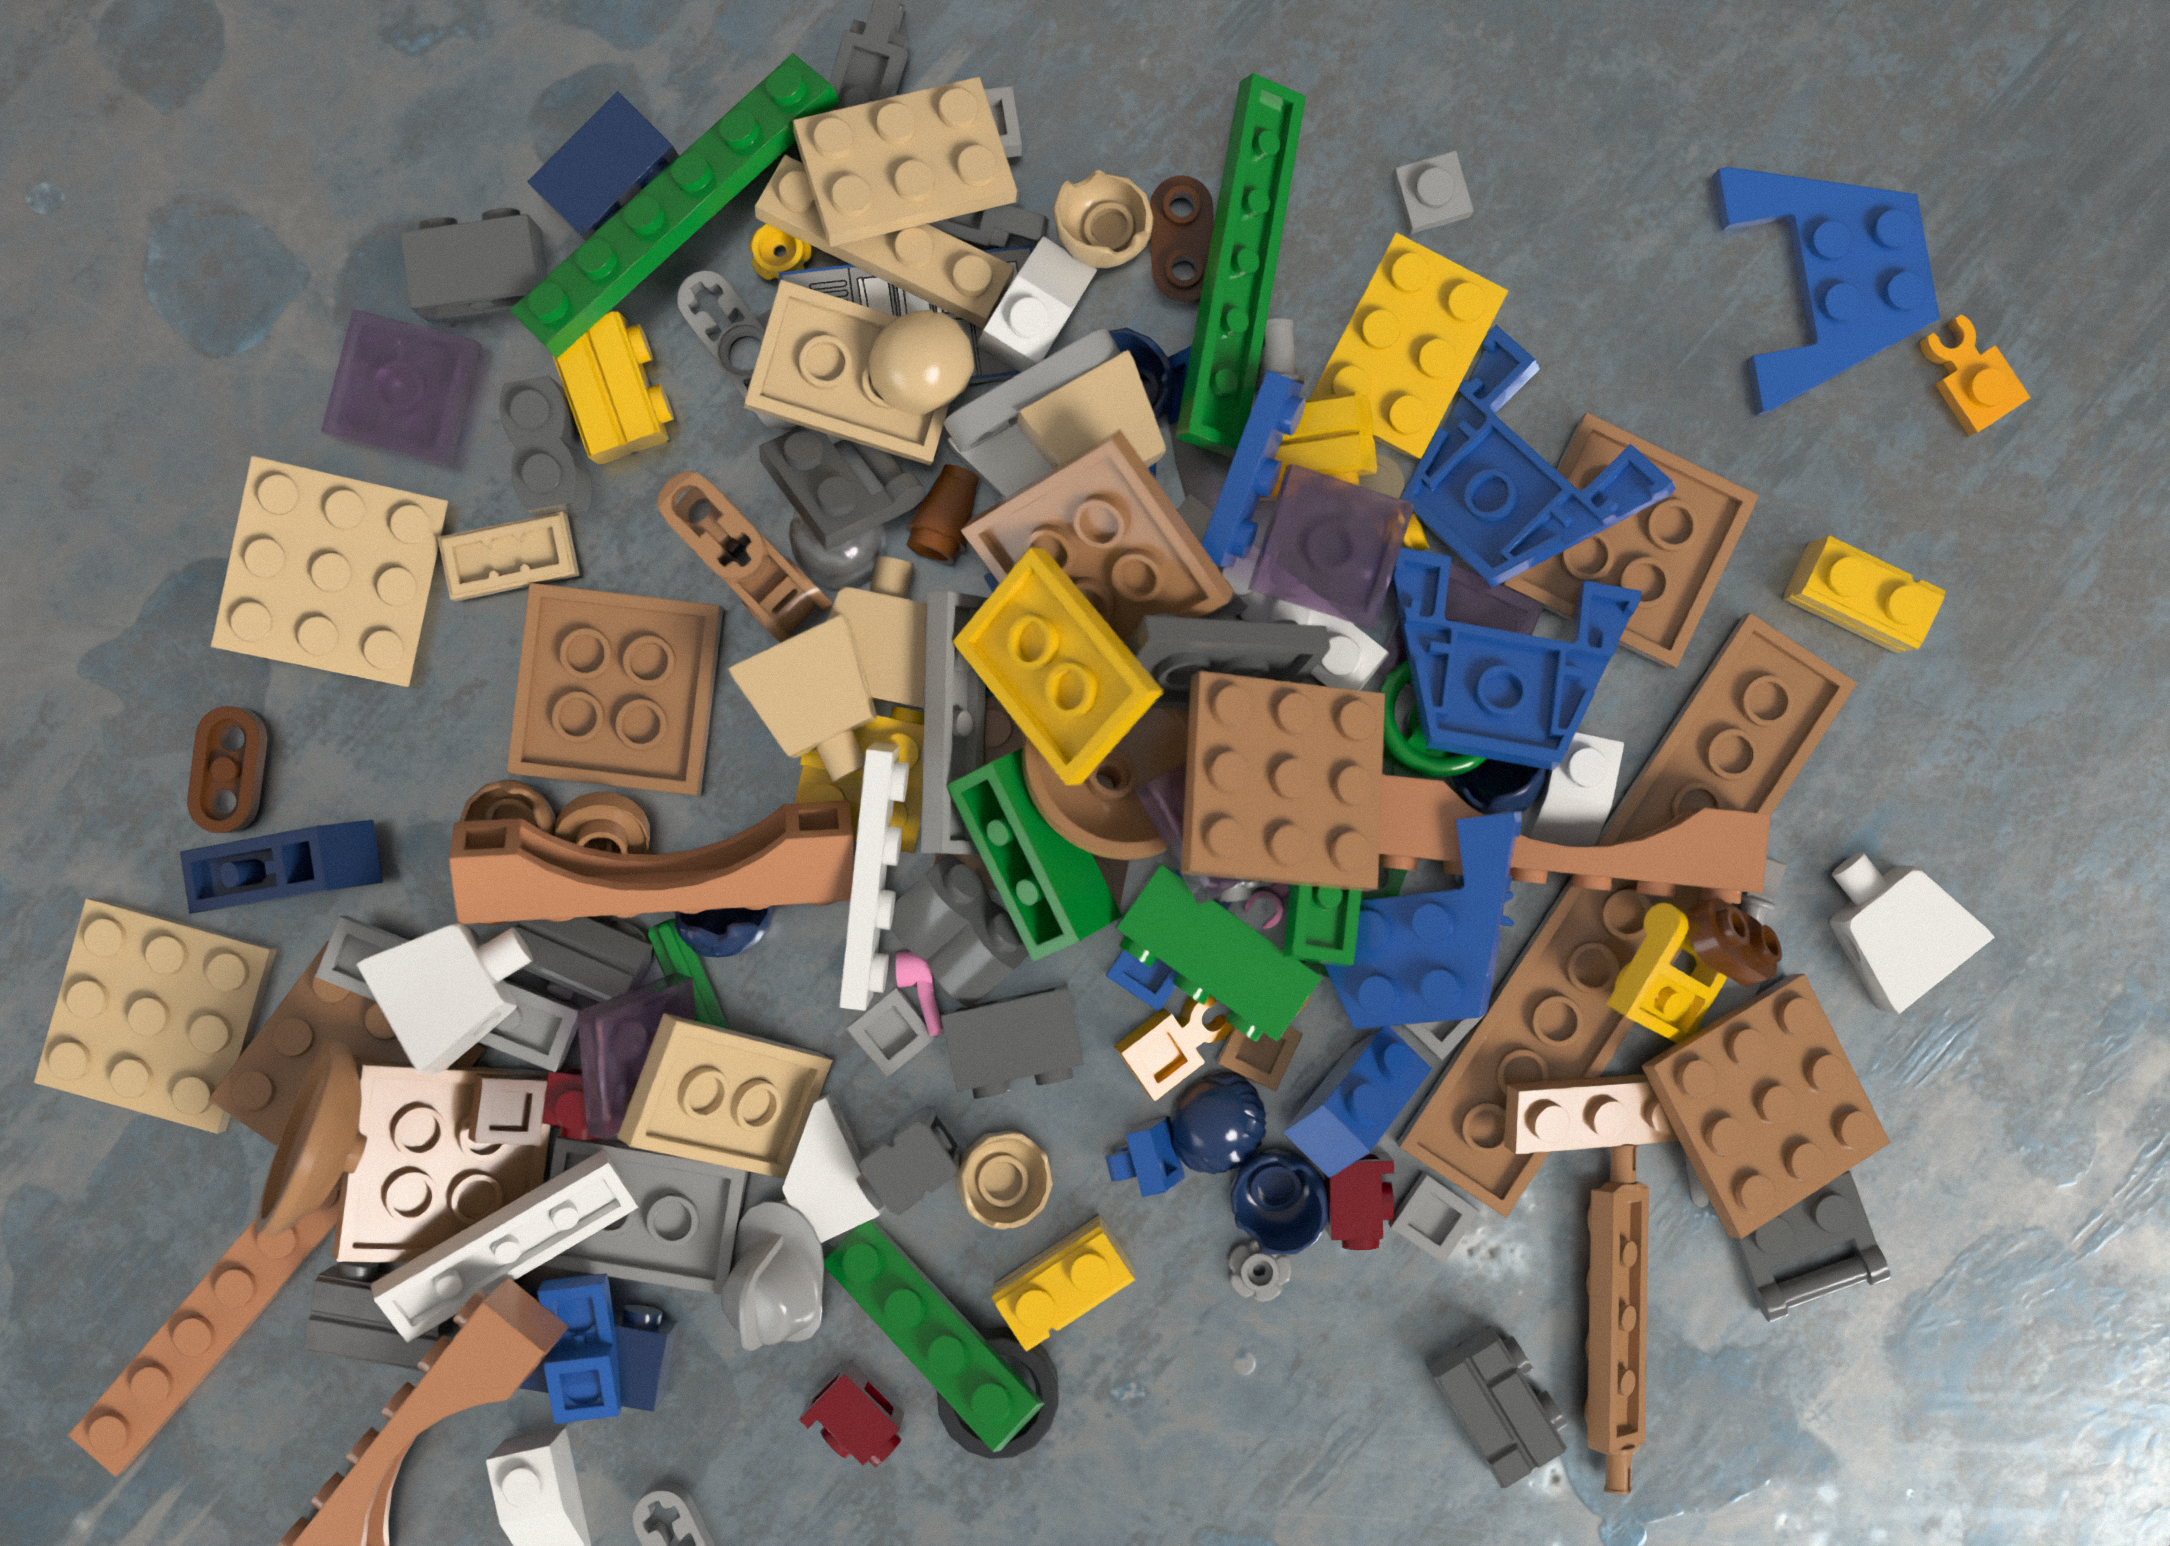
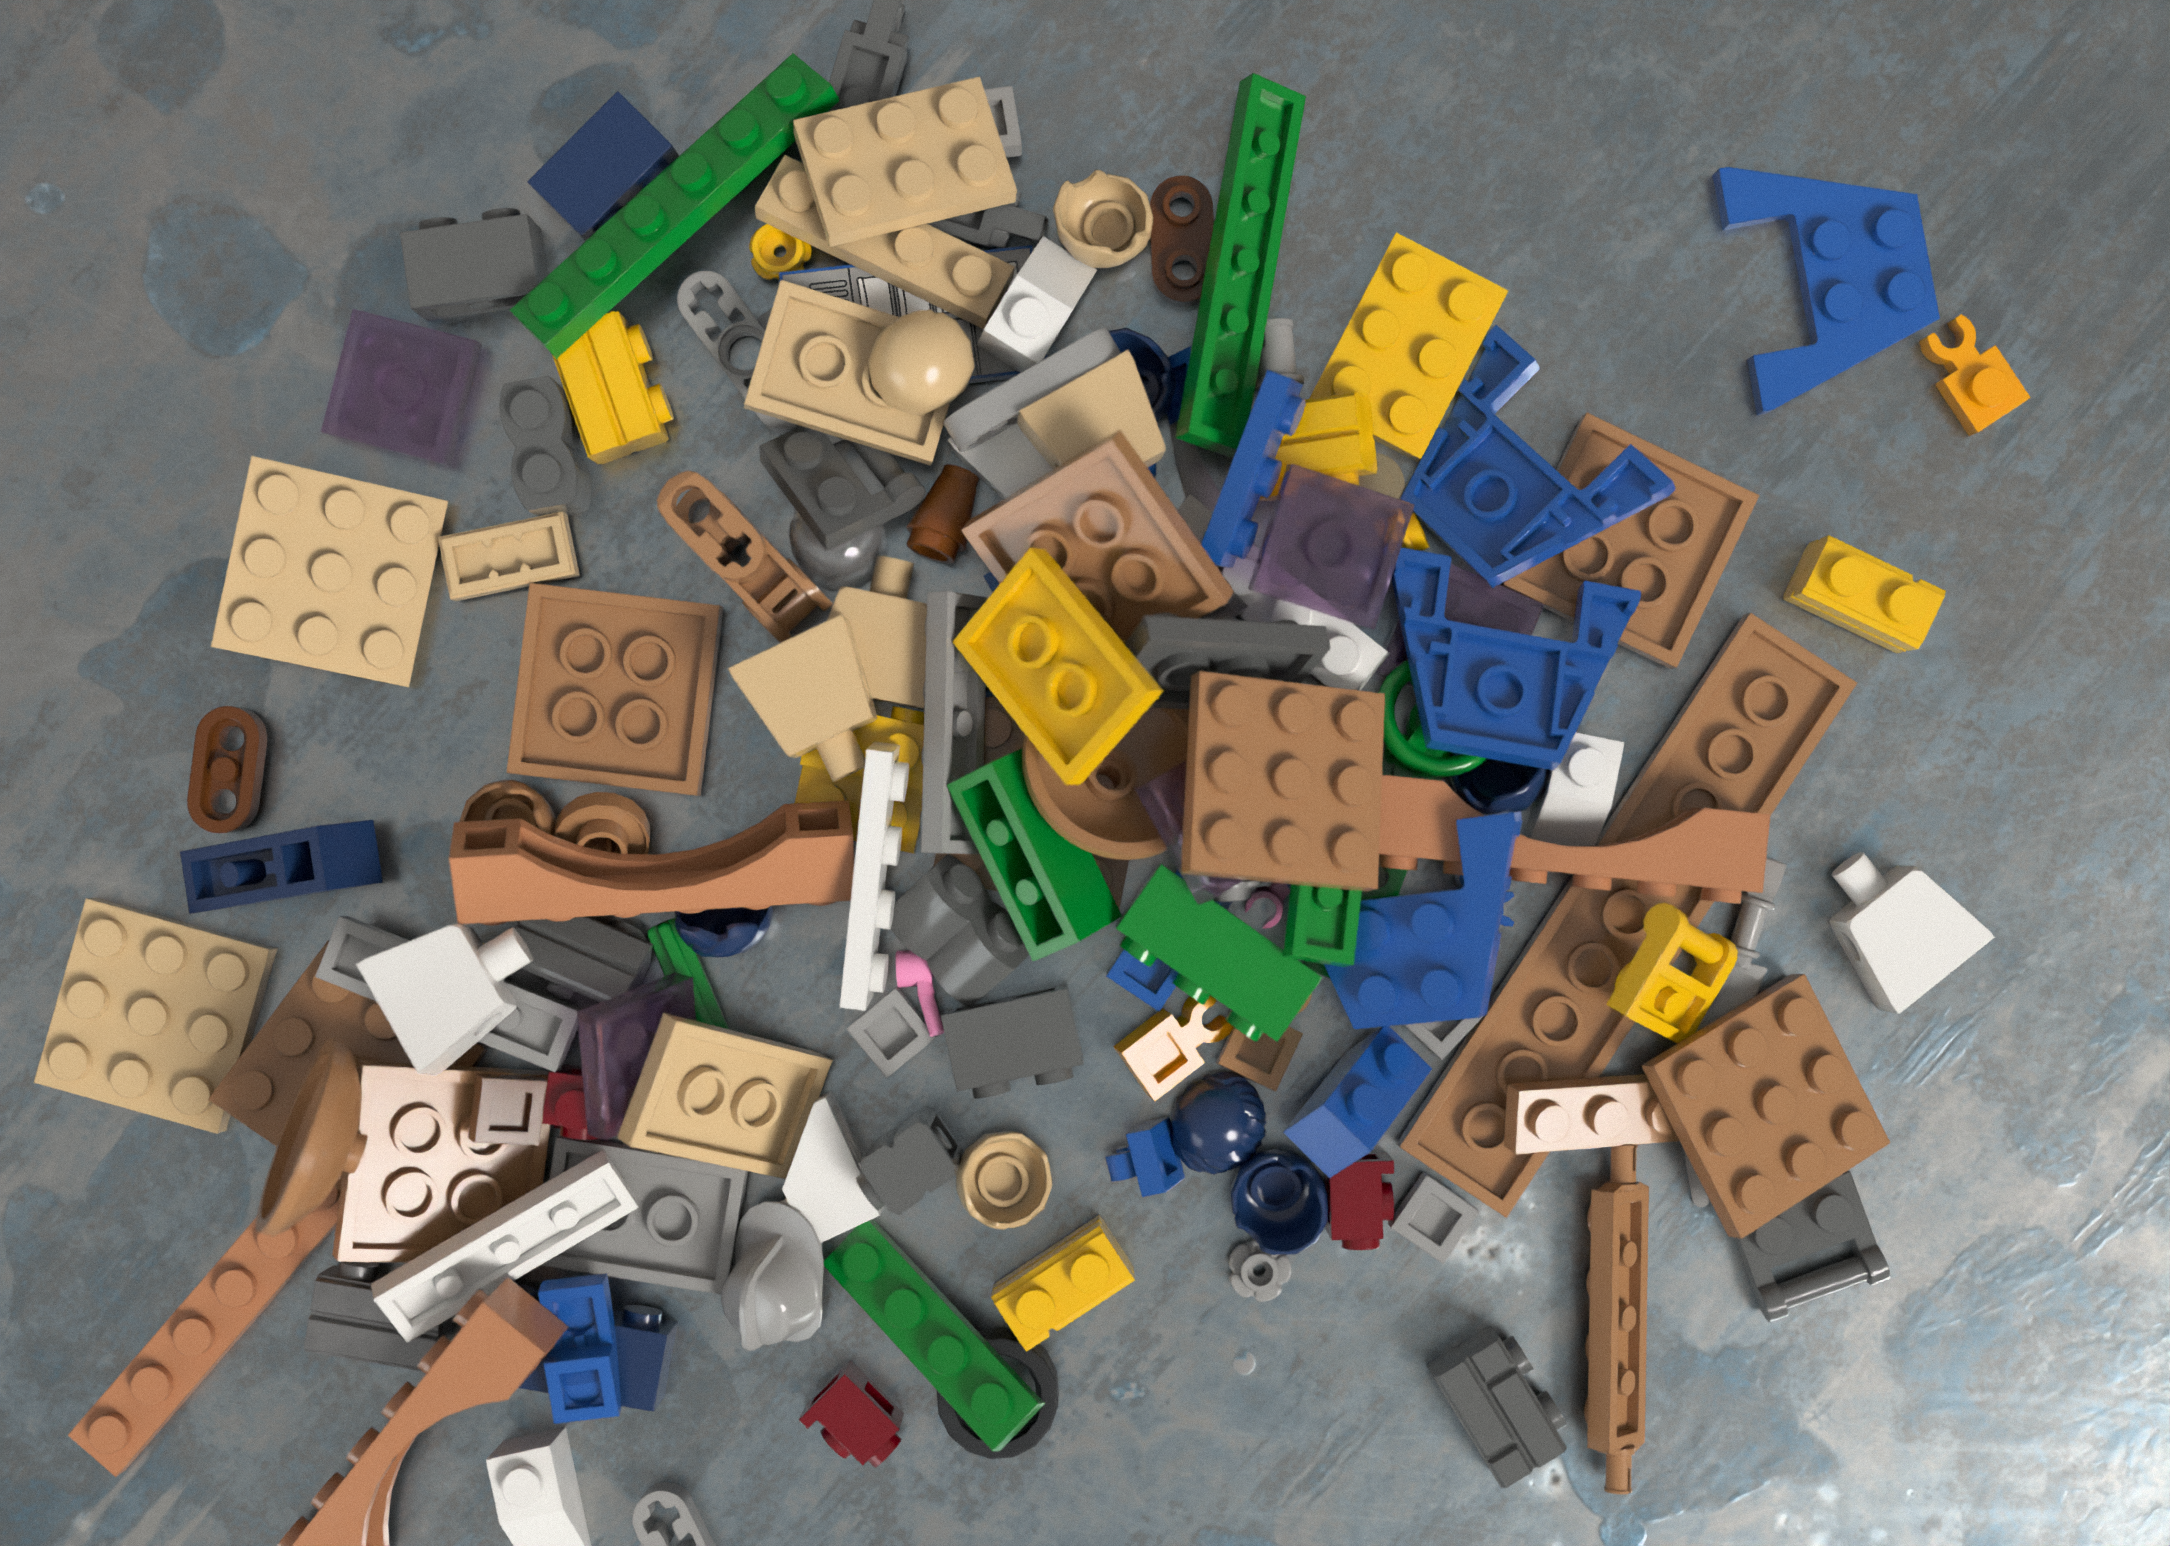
(1432, 192): light grey plate -> none
(1733, 942): reddish brown plate -> none

